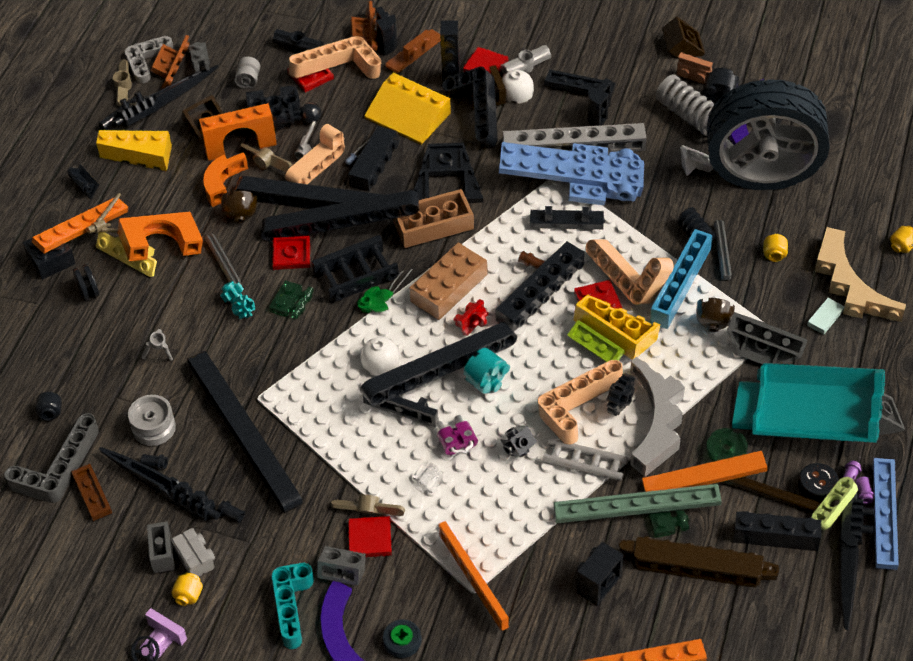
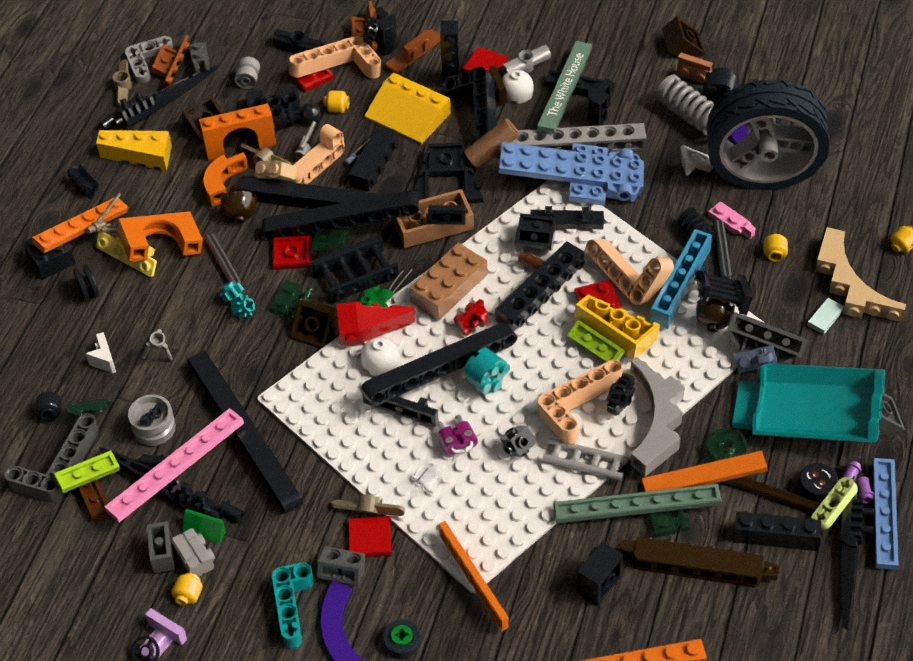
(81, 407): none -> clear green plate
(86, 471): none -> lime plate
(101, 357): none -> white slope
(154, 413): none -> black piece
(174, 465): none -> bright pink plate
(210, 527): none -> green slope
(275, 170): none -> tan brick
(314, 322): none -> dark brown slope
(325, 240): none -> clear green plate
(336, 101): none -> yellow head
(363, 323): none -> red wedge
(370, 30): none -> black gear
(447, 214): none -> black brick
(487, 146): none -> medium nougat piece
(535, 232): none -> black brick
(564, 87): none -> sand green tile
(723, 289): none -> black fence
(732, 220): none -> bright pink hinge
(755, 358): none -> sand blue hinge

